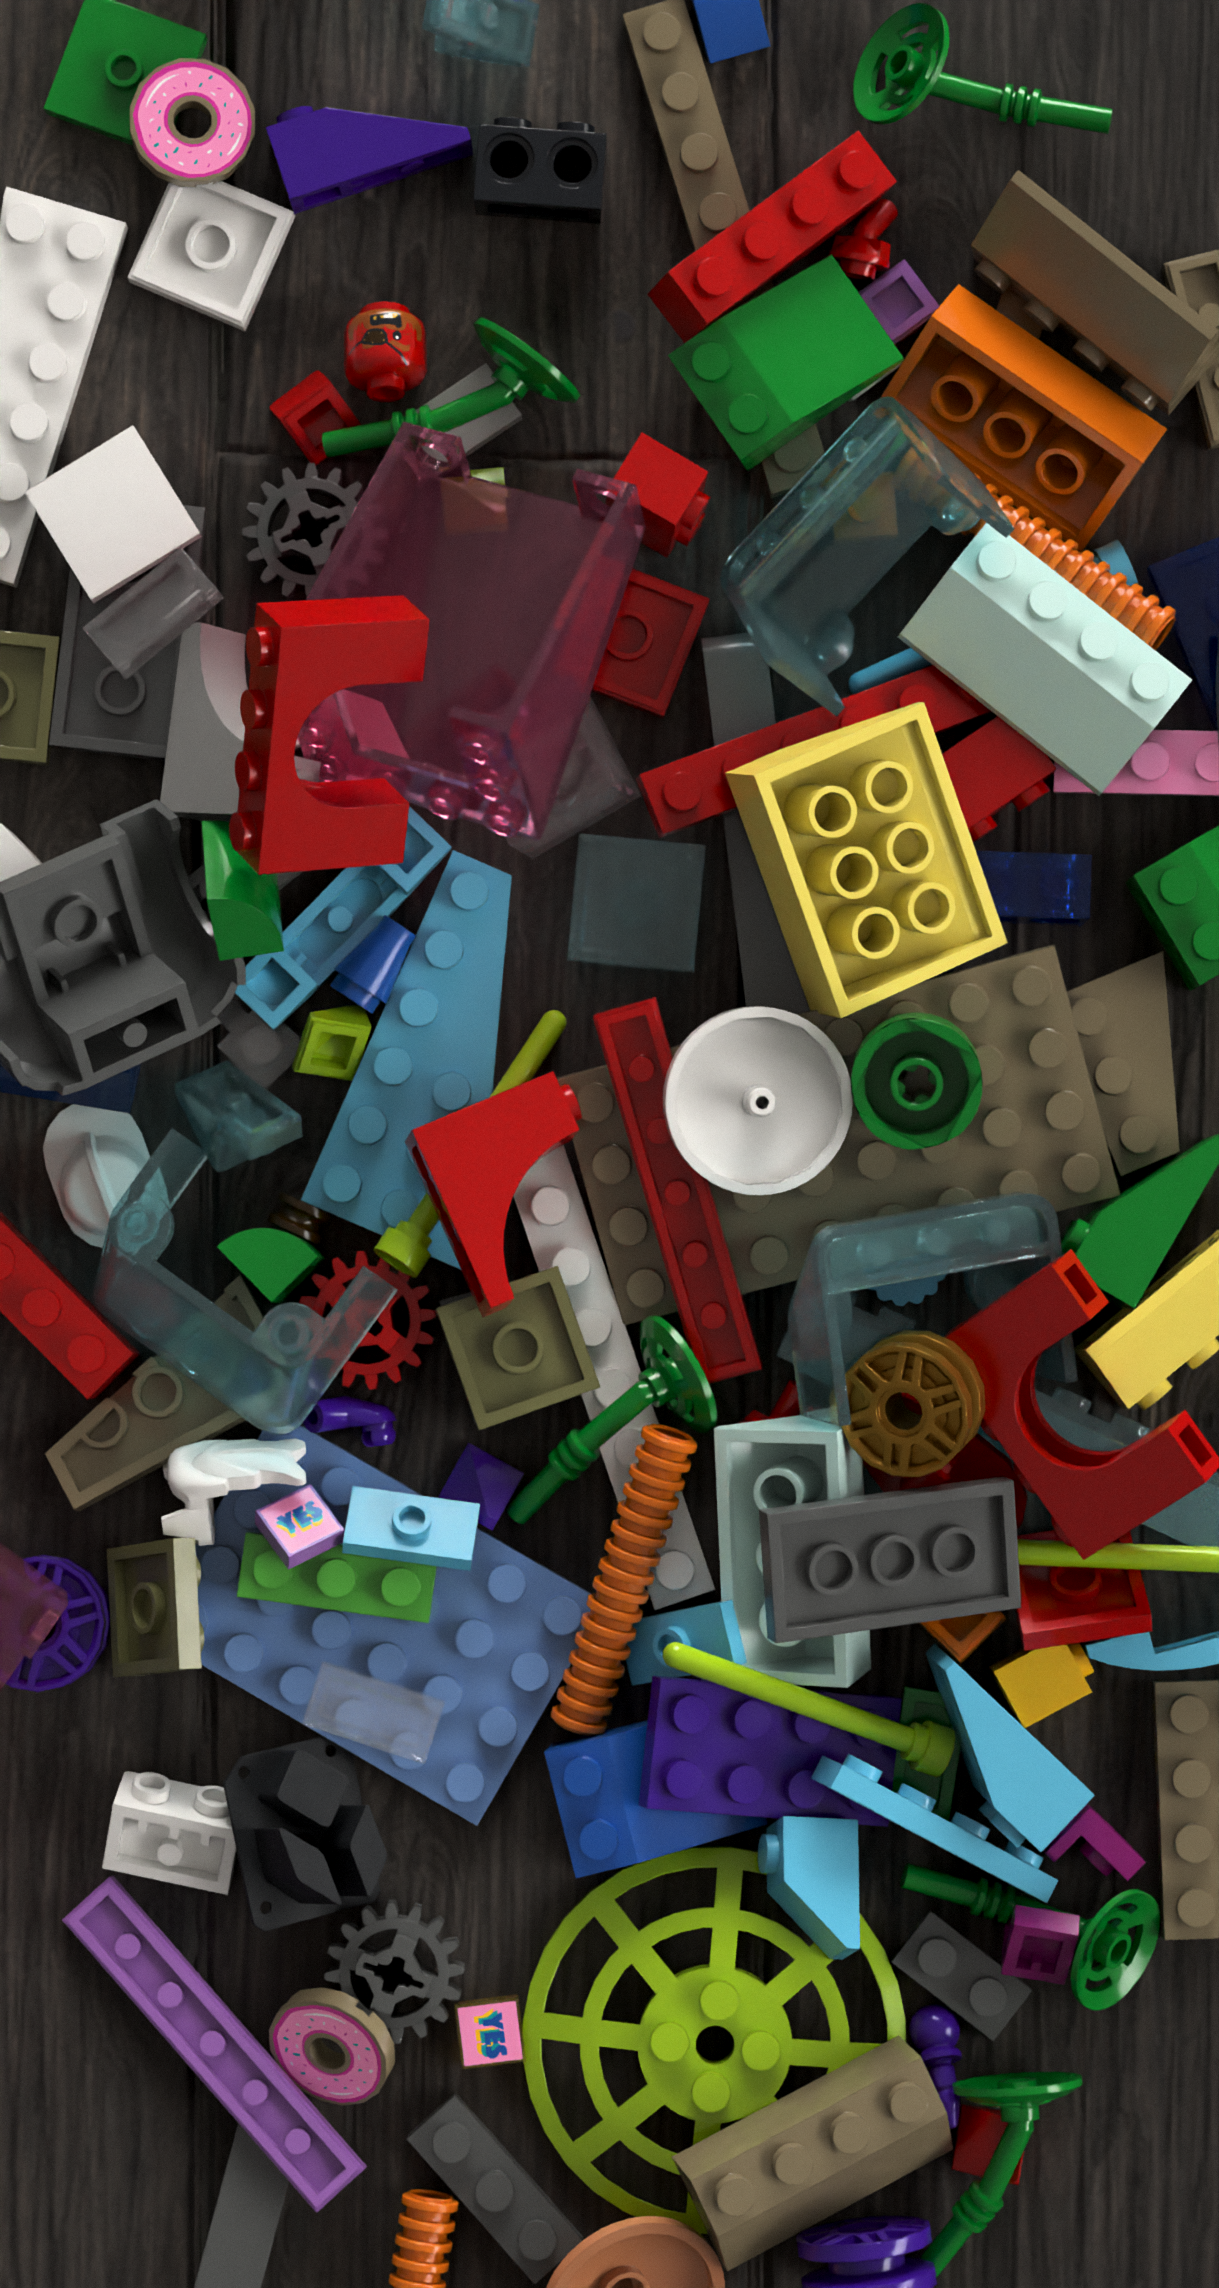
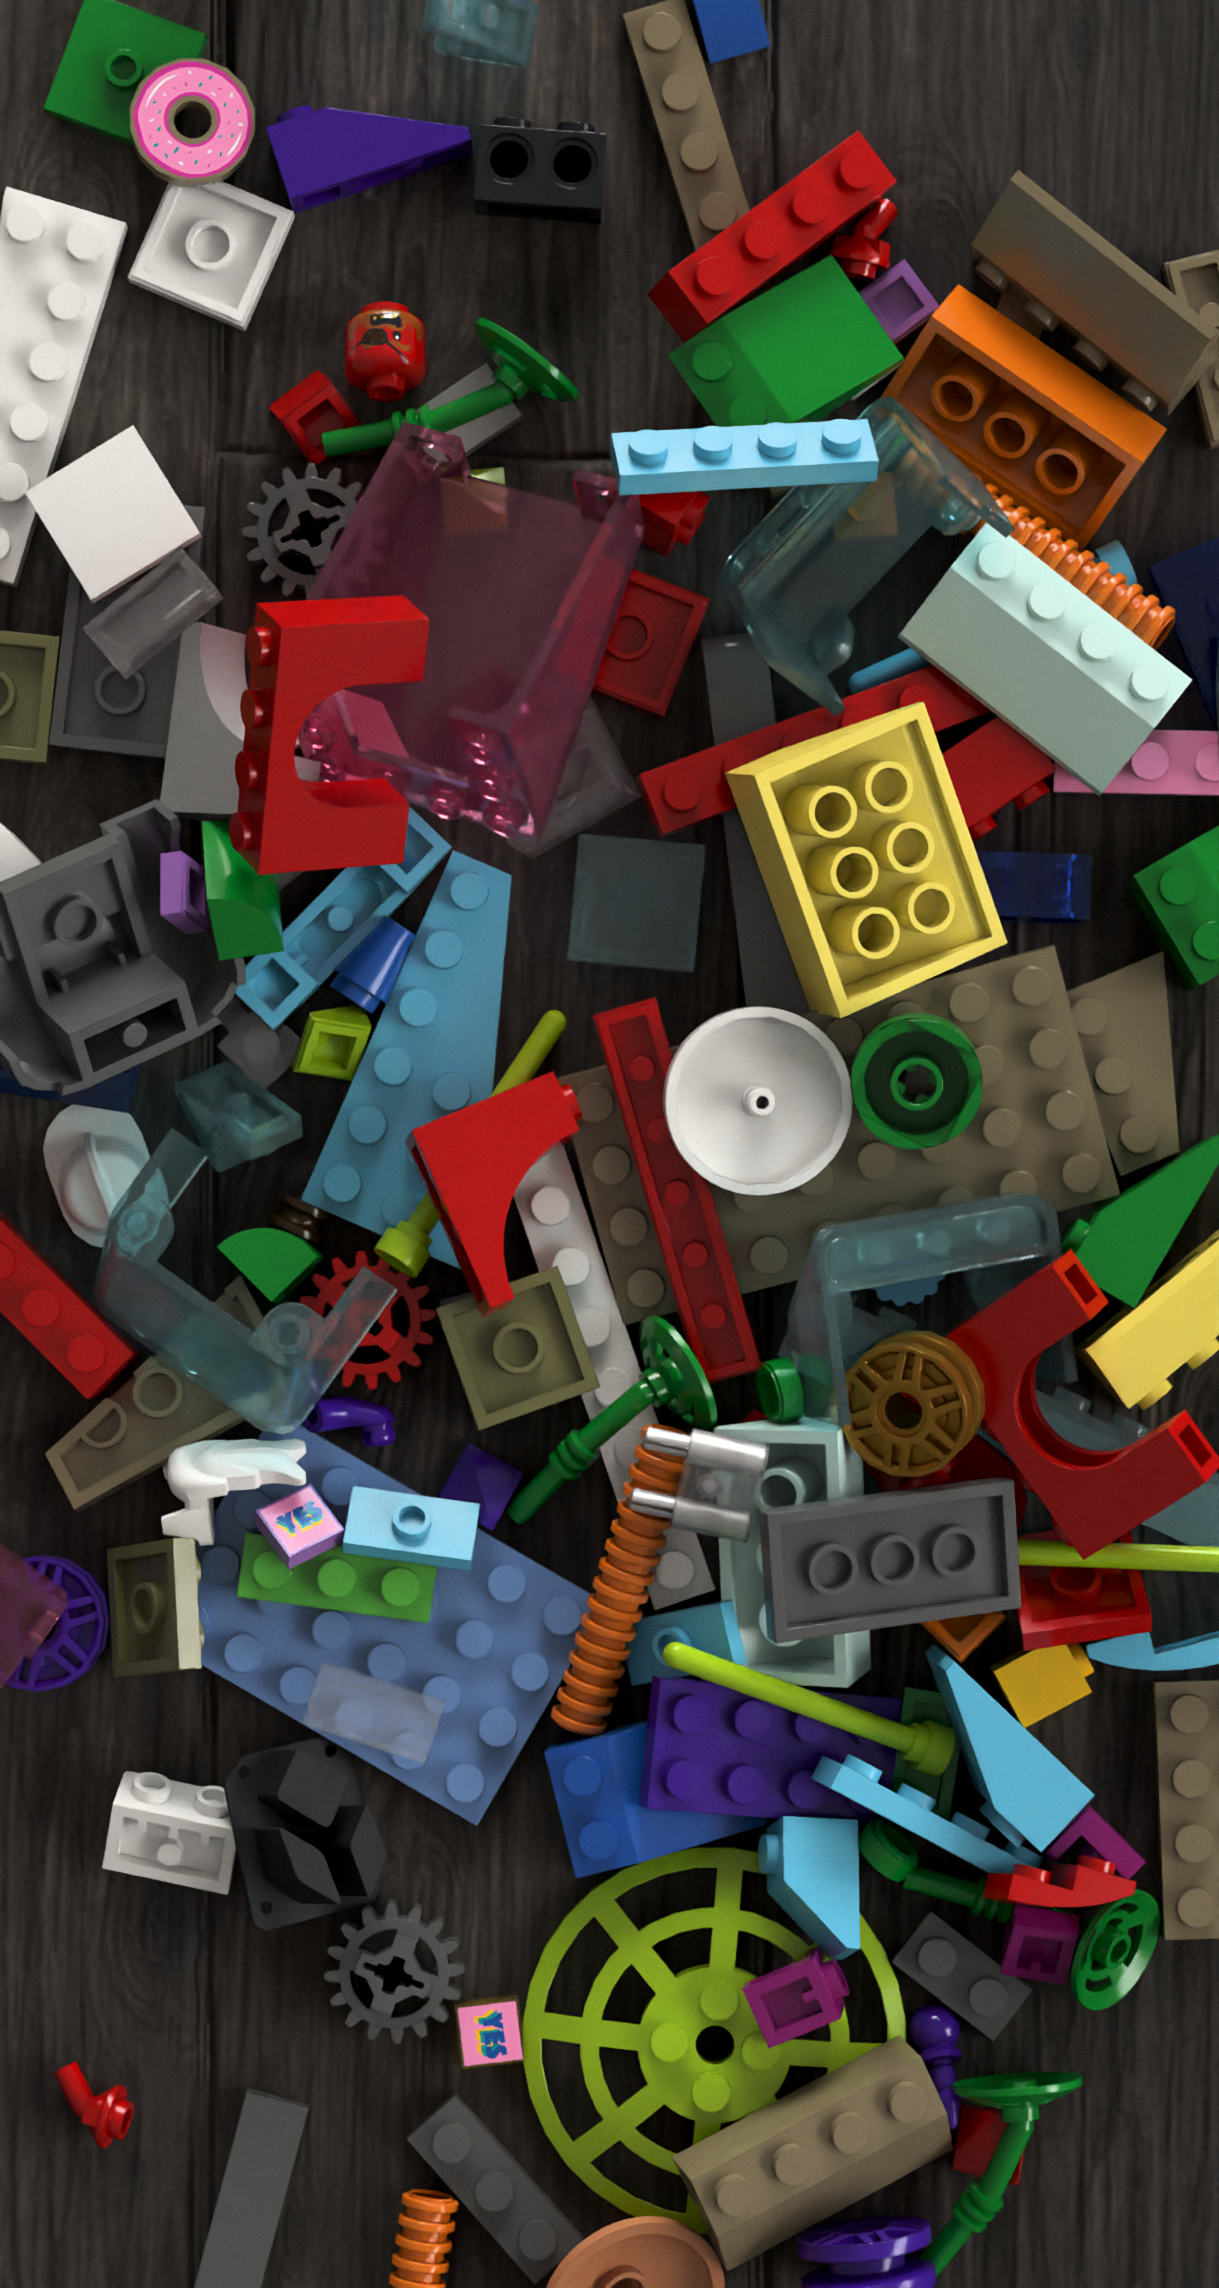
(106, 2114): none -> red plate
(183, 892): none -> medium lavender tile
(214, 2043): medium lavender tile -> none
(314, 2067): tile -> none
(715, 1485): none -> clear piece
(743, 457): none -> medium azure plate
(780, 1390): none -> green tile
(797, 1997): none -> magenta bracket
(888, 1849): none -> green tile
(922, 76): green dish -> none
(1077, 1885): none -> red slope

